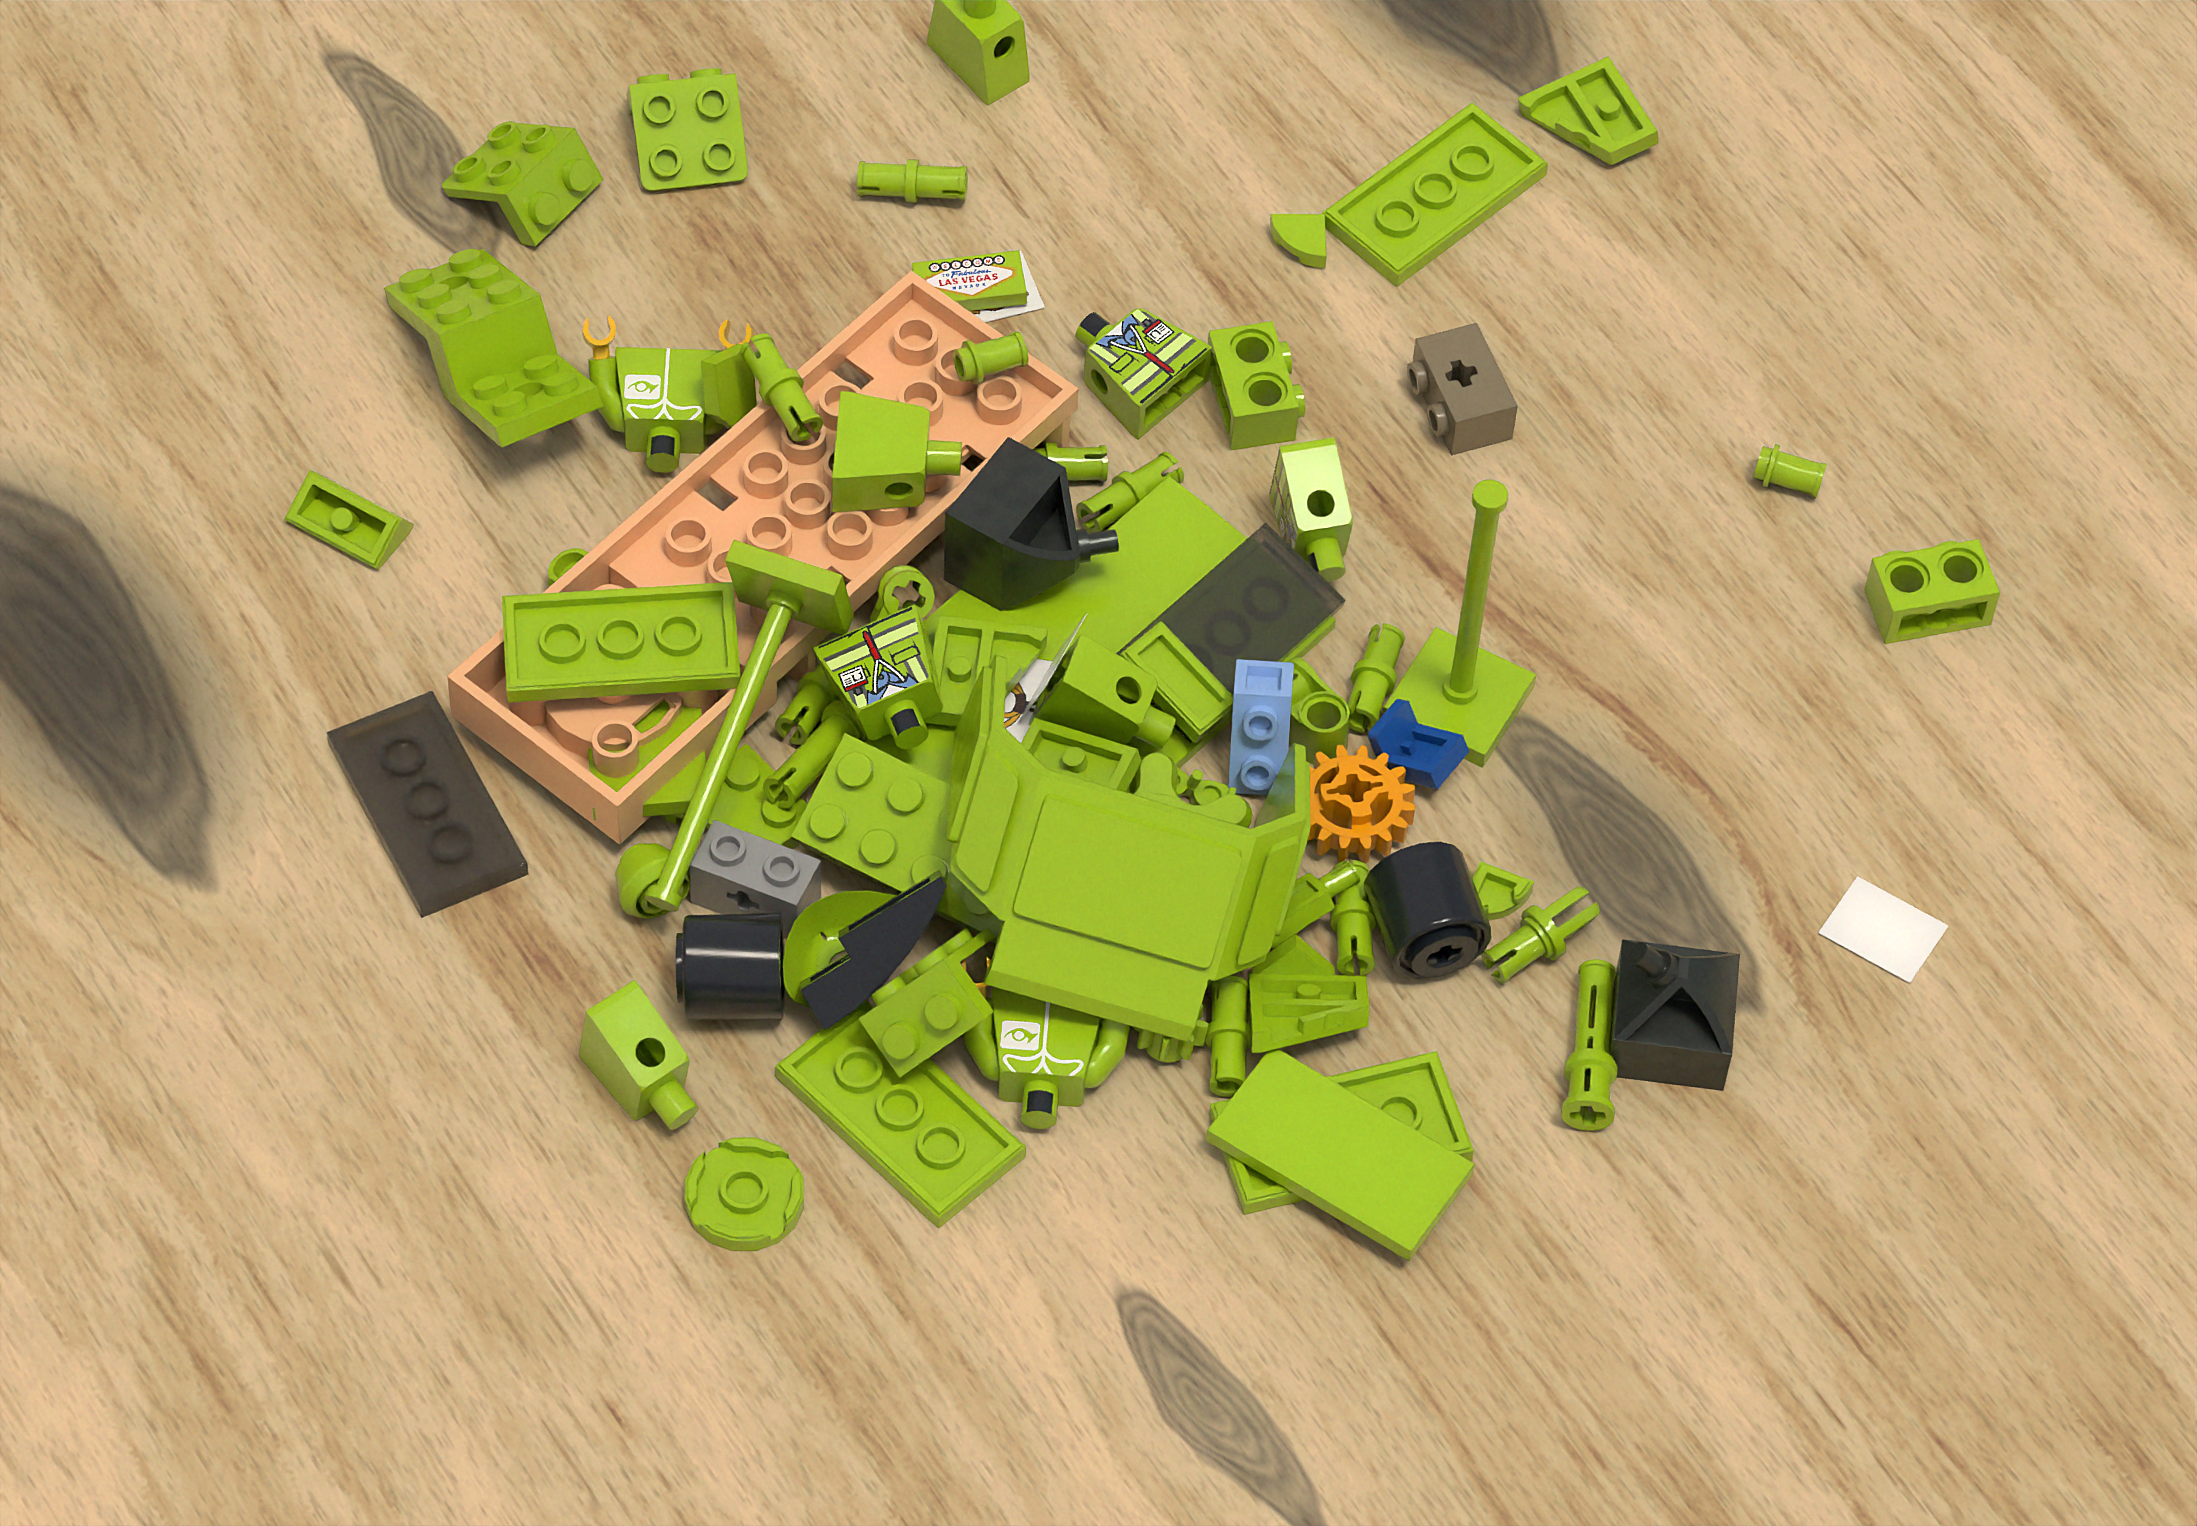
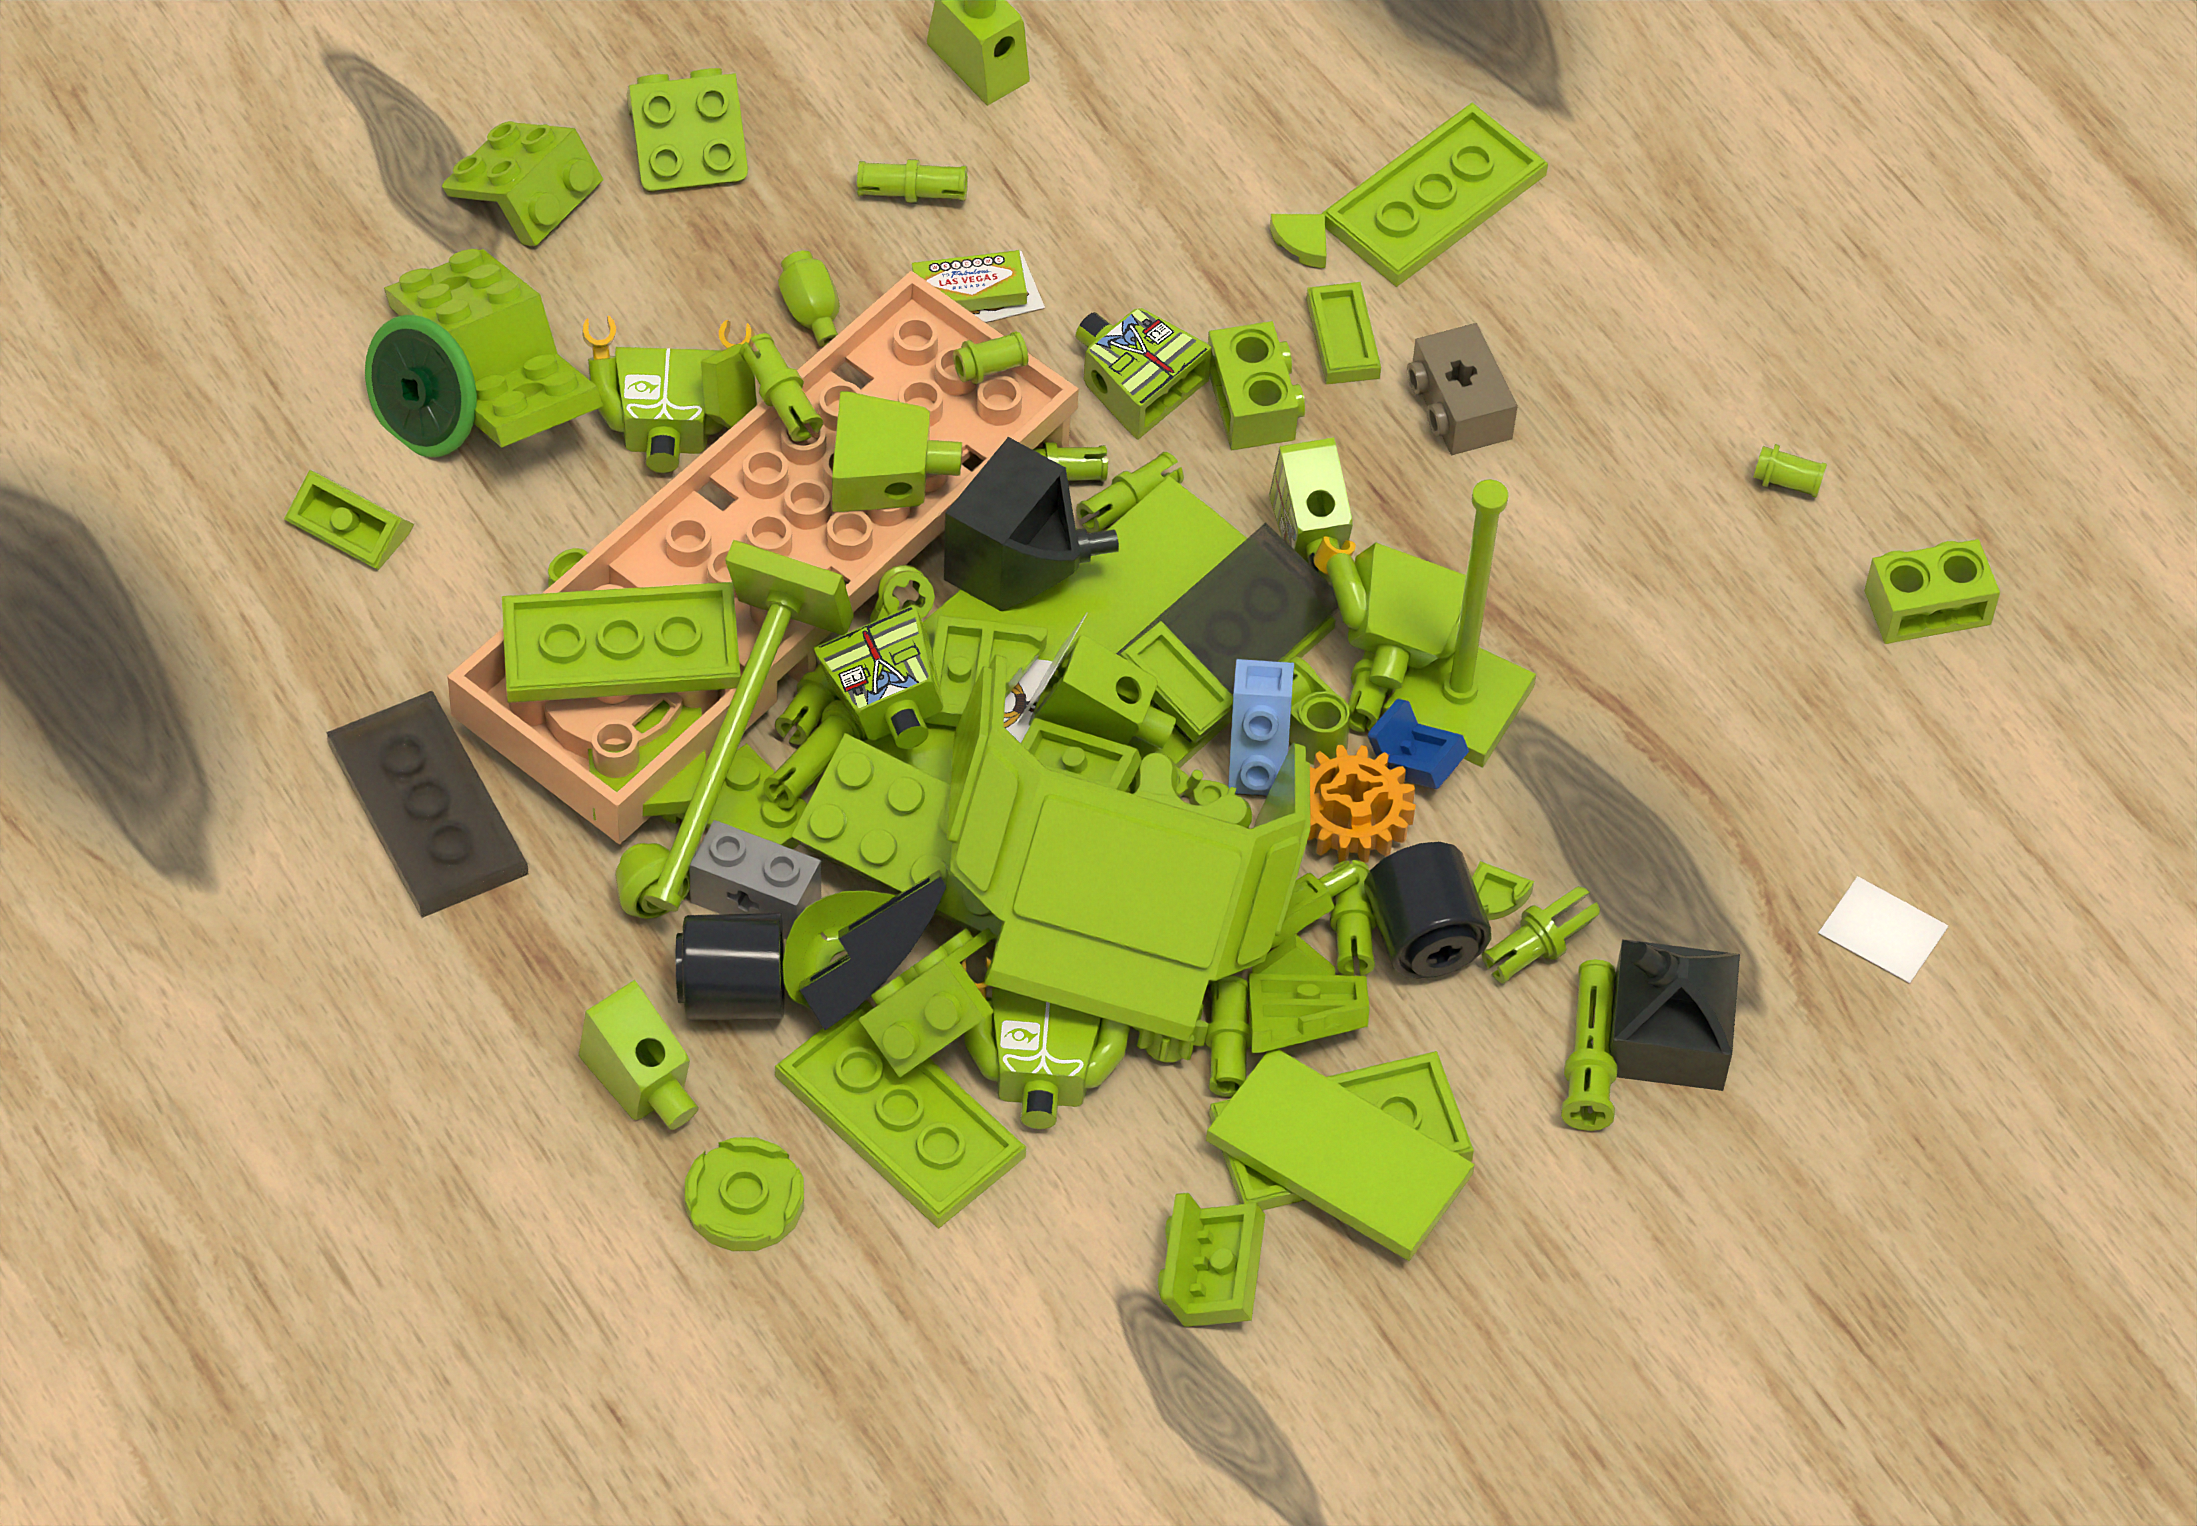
(421, 385): none -> dark green wheel
(810, 294): none -> lime plant
(1211, 1262): none -> lime bracket
(1343, 333): none -> lime tile
(1394, 606): none -> lime torso
(1593, 112): lime wing -> none

